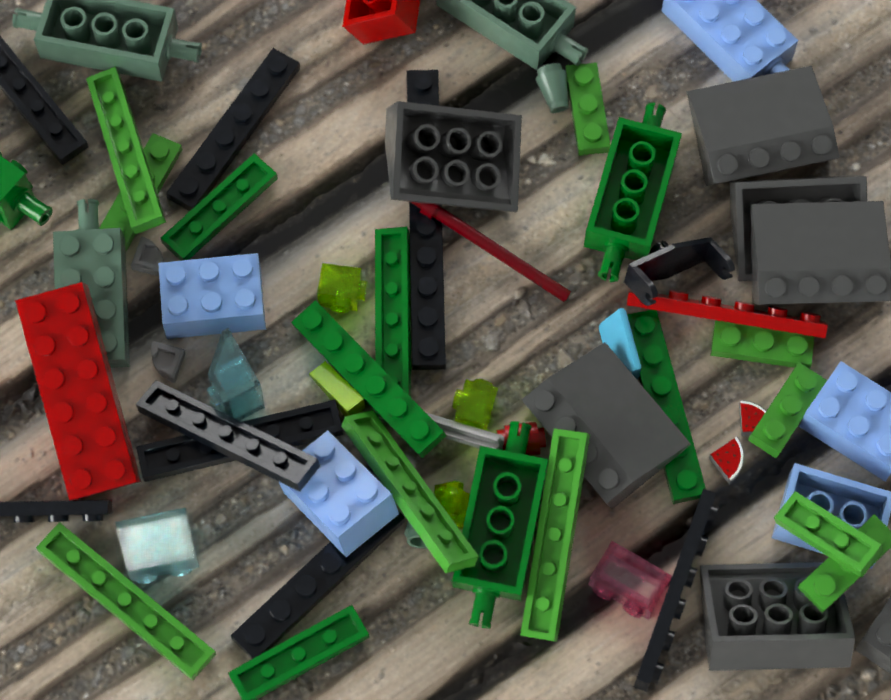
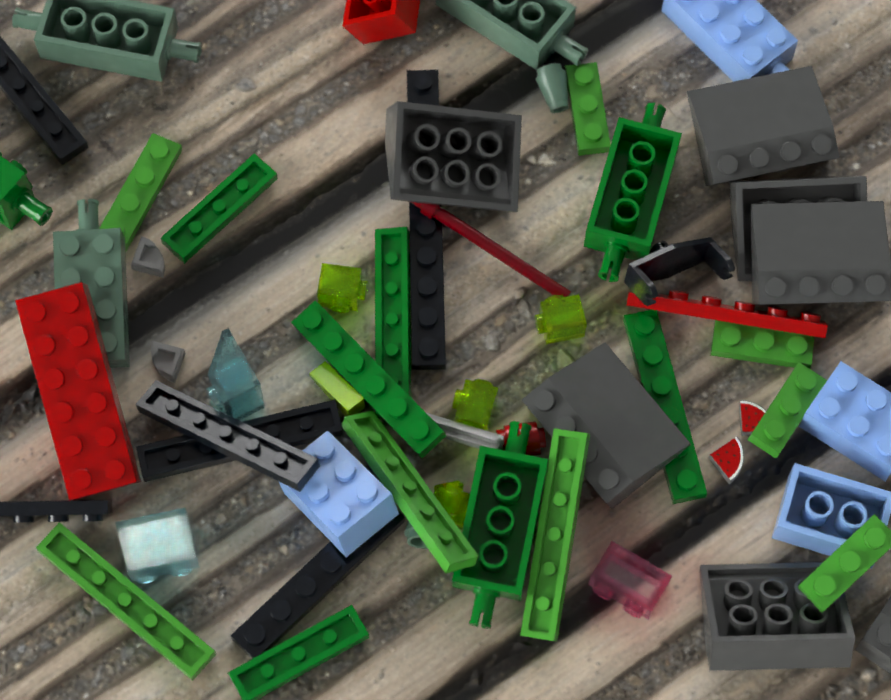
(125, 150): bright green plate -> none
(211, 296): light blue brick -> none
(233, 130): black plate -> none
(561, 318): none -> clear neon green brick
(619, 337): medium azure slope -> none
(673, 604): black plate -> none
(828, 534): bright green plate -> none

